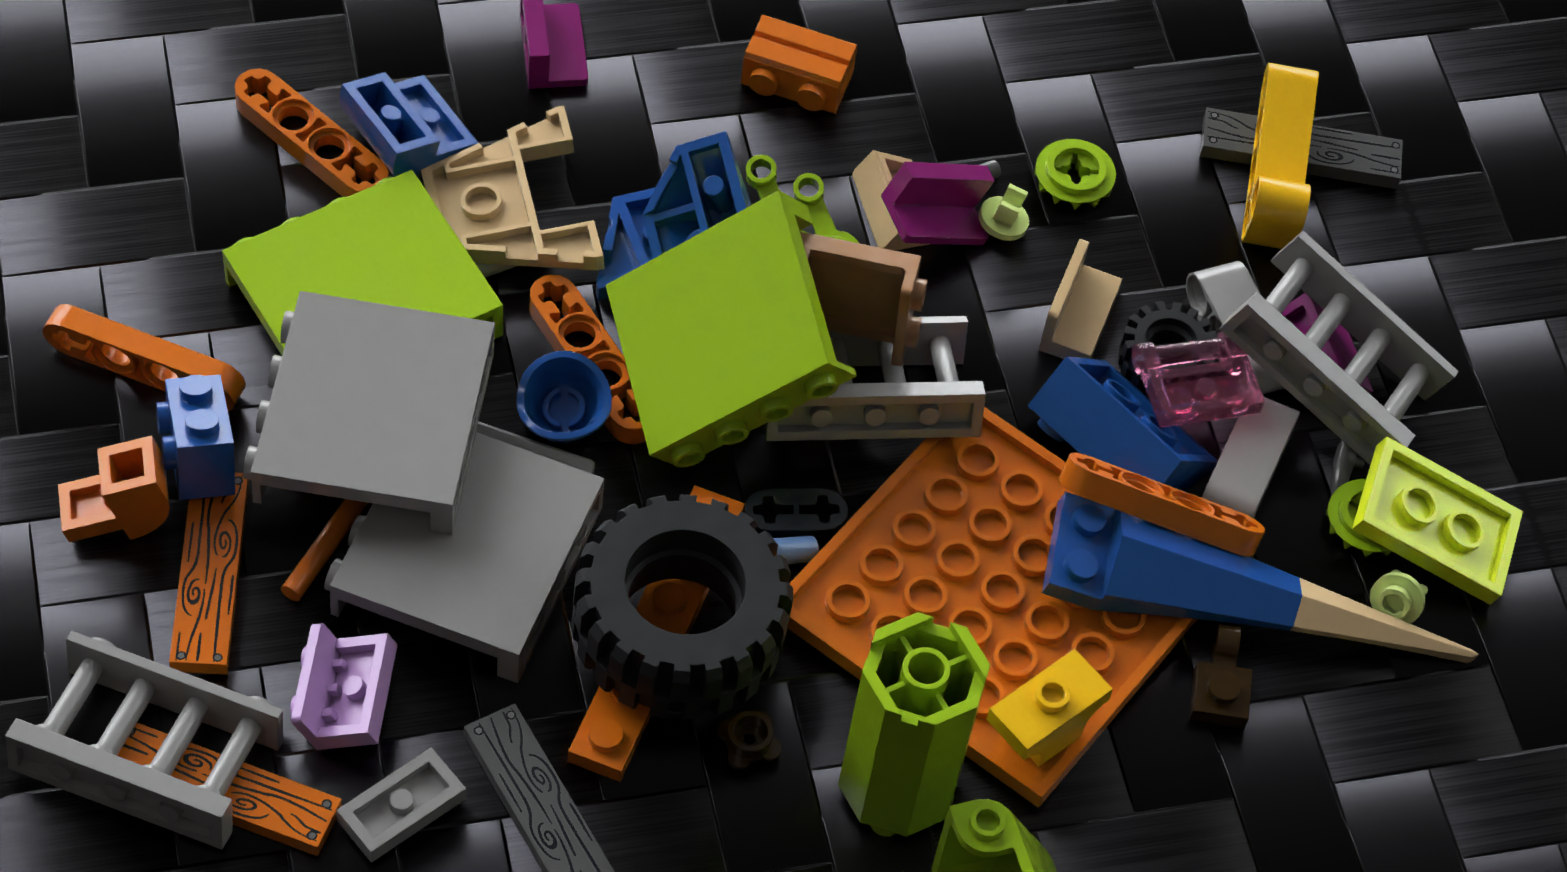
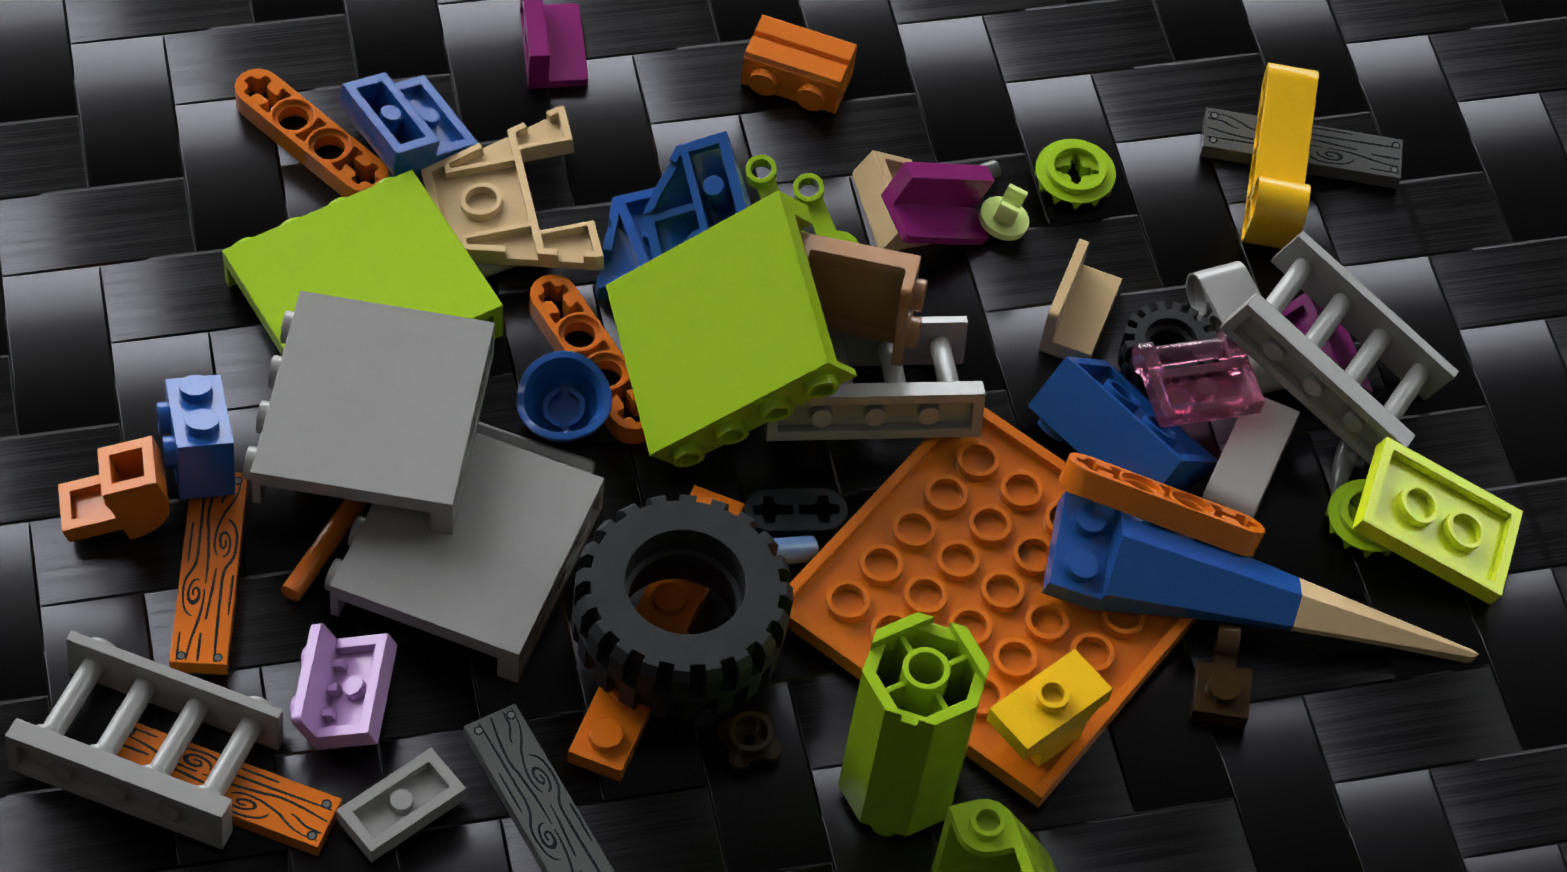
(133, 351): orange beam -> none
(1398, 596): yellowish green plate -> none

